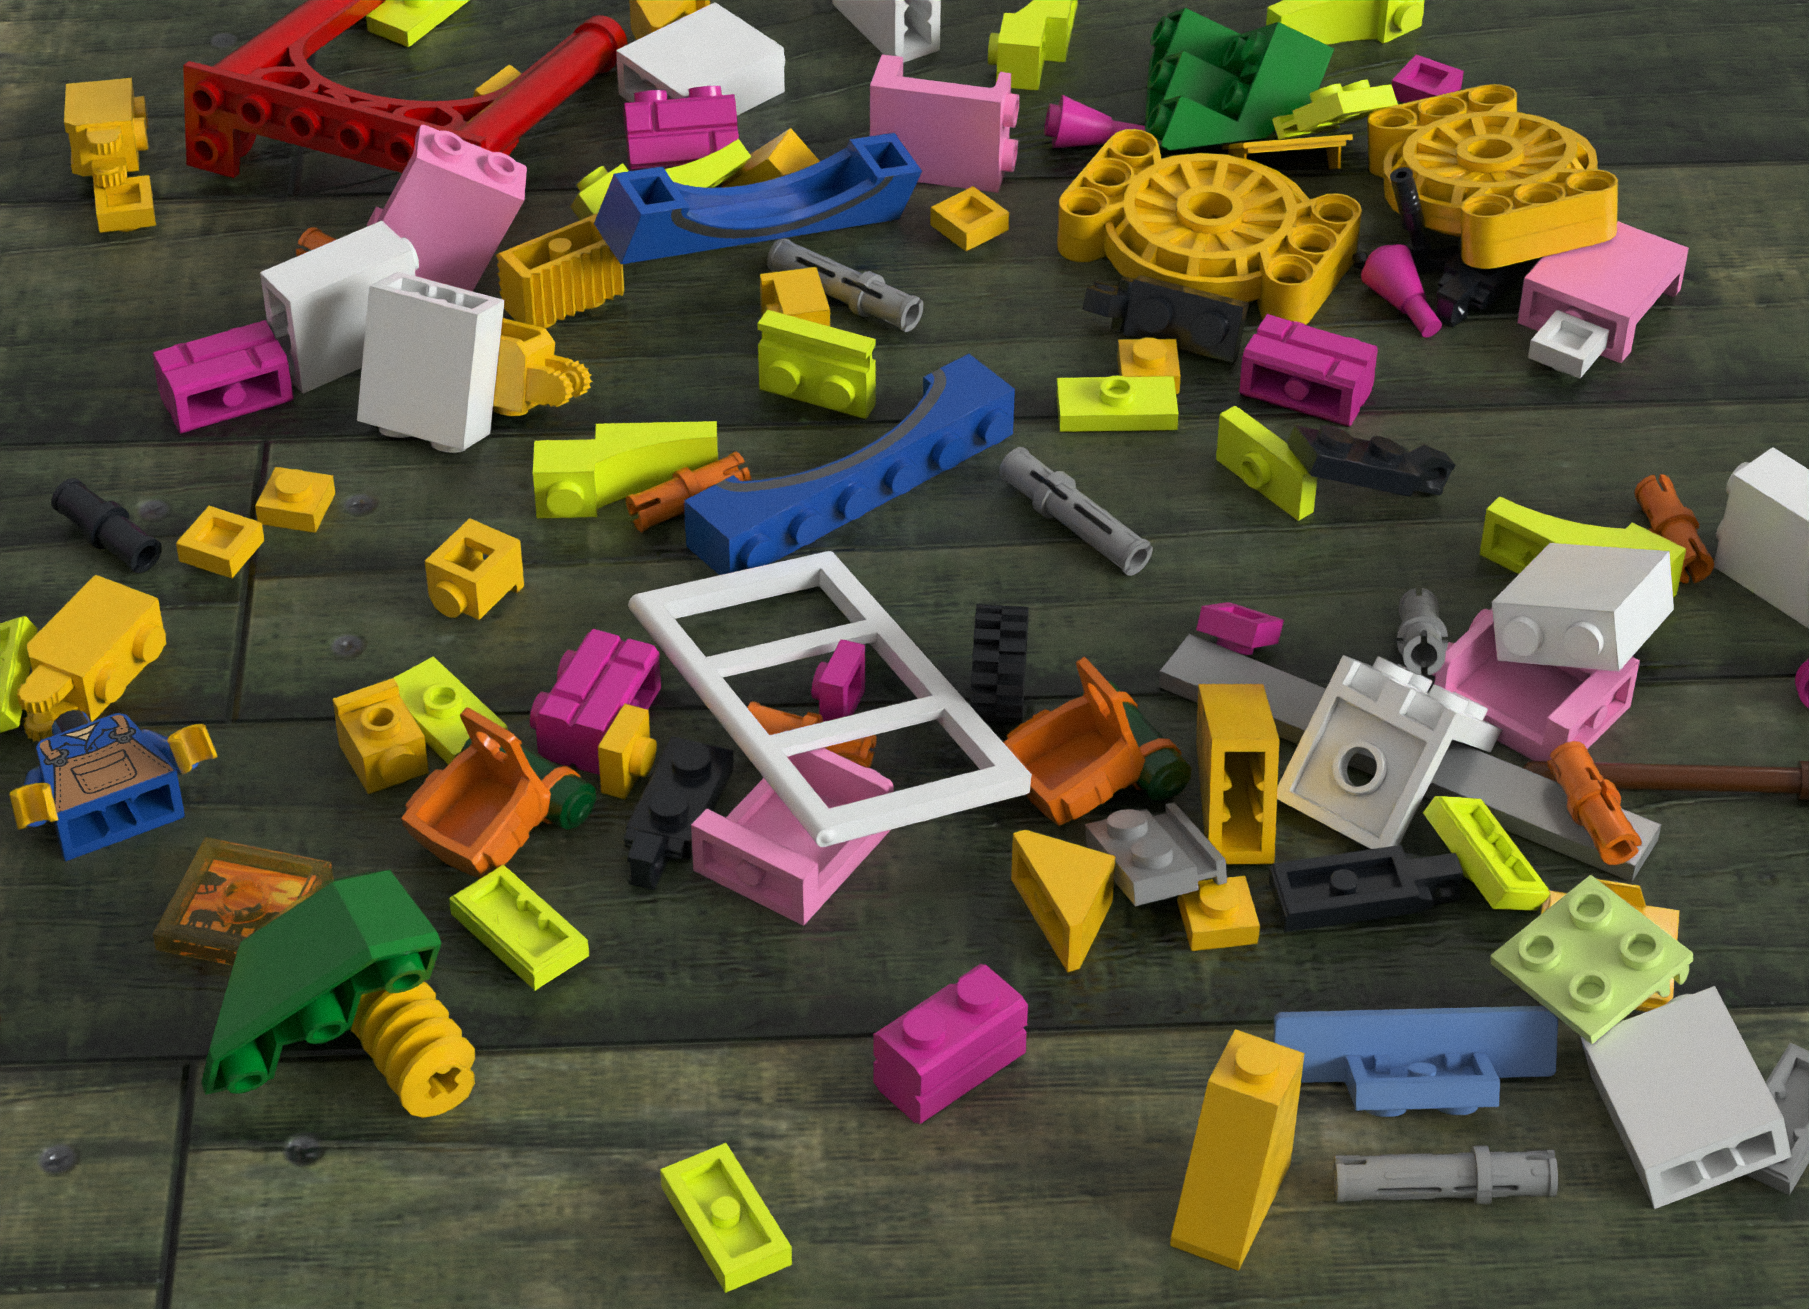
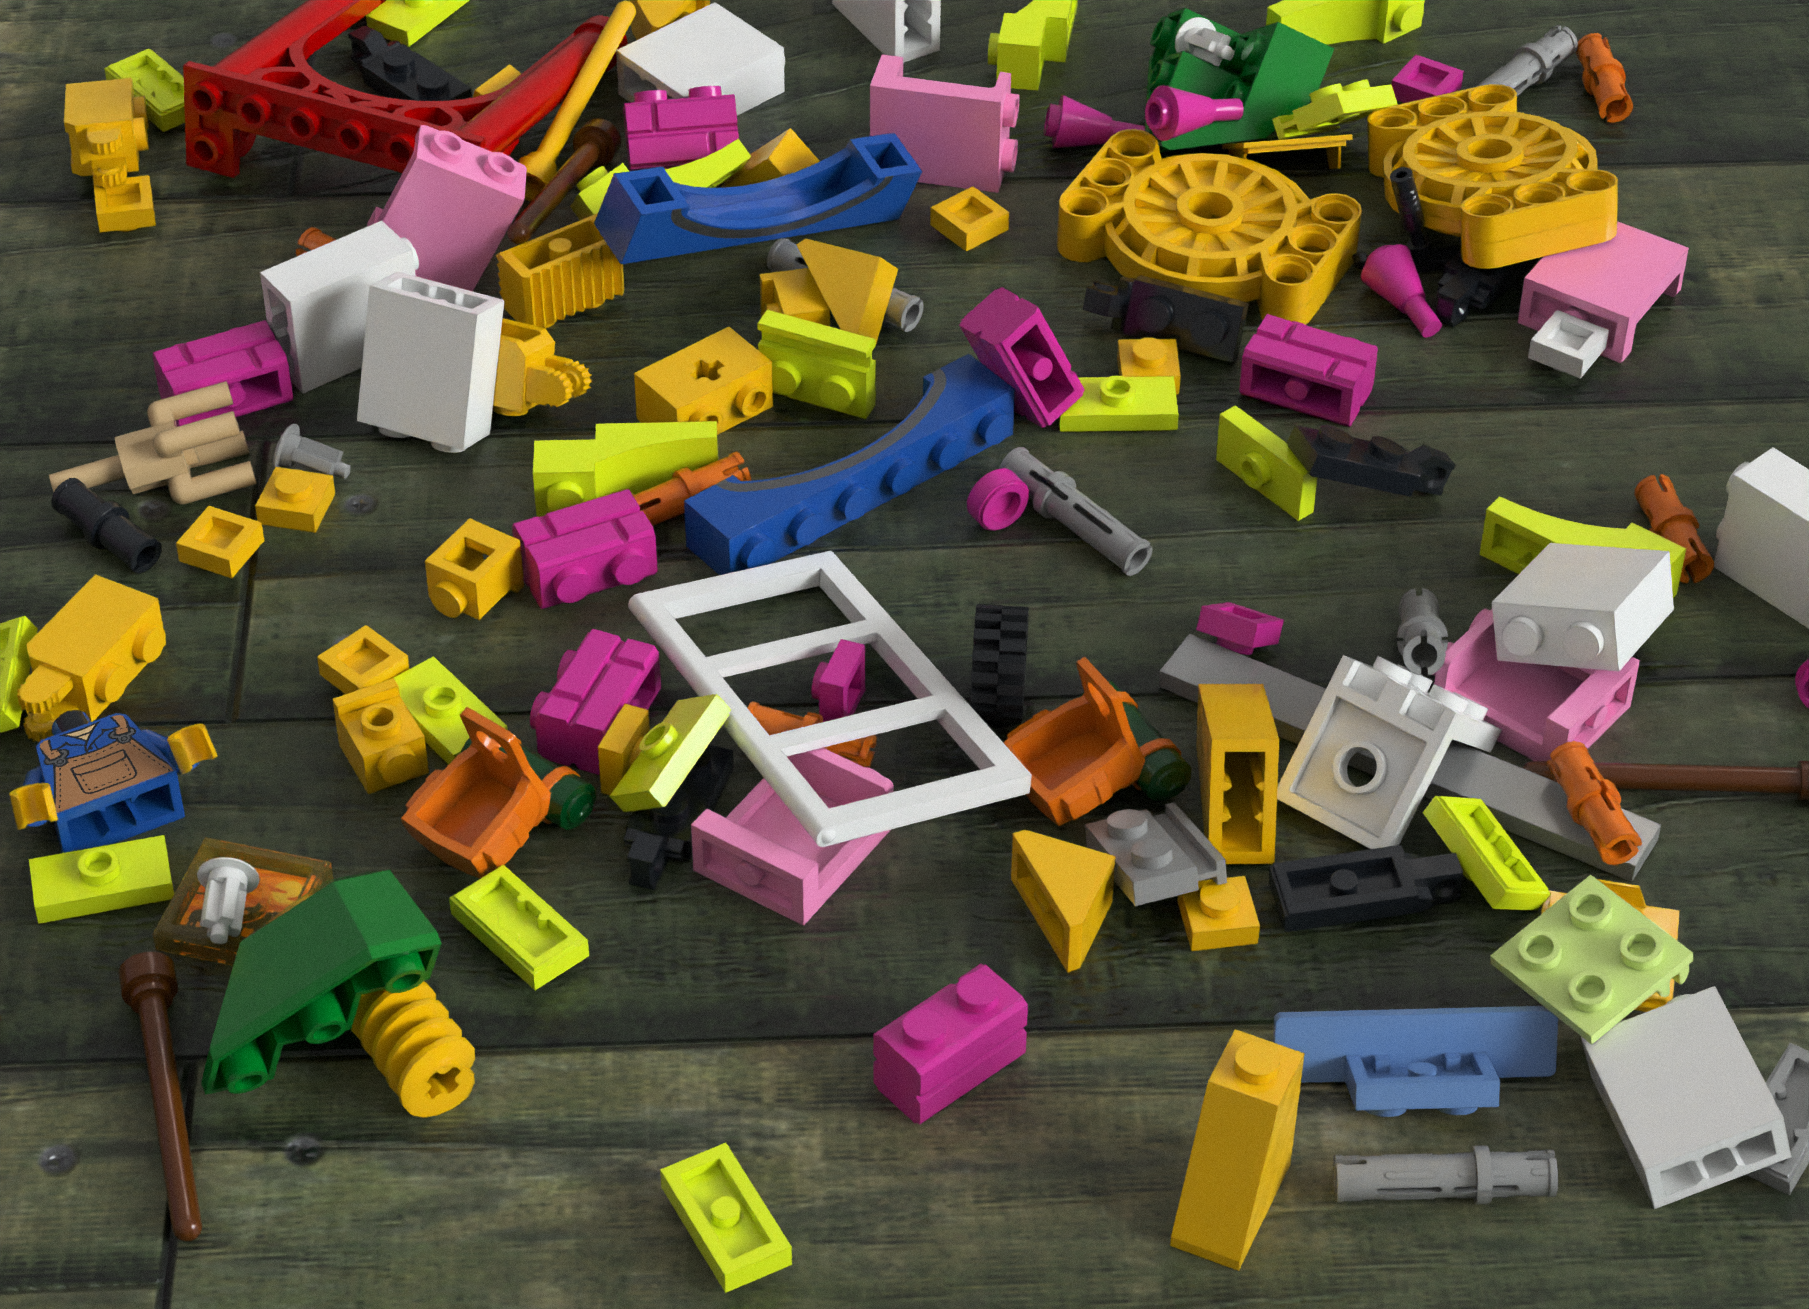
(101, 879): none -> neon yellow plate
(149, 987): none -> reddish brown piece
(157, 82): none -> neon yellow plate
(168, 452): none -> tan plant
(226, 889): none -> white piece
(308, 455): none -> light grey piece
(361, 661): none -> yellow plate
(400, 71): none -> black hinge
(542, 164): none -> yellow piece
(586, 549): none -> dark pink brick
(593, 147): none -> reddish brown piece
(670, 753): none -> neon yellow plate
(707, 381): none -> yellow brick
(852, 284): none -> yellow slope
(998, 499): none -> dark pink tile
(1022, 350): none -> dark pink brick
(1177, 112): none -> dark pink cone
(1203, 41): none -> white piece
(1535, 61): none -> light grey pin
(1604, 78): none -> orange pin

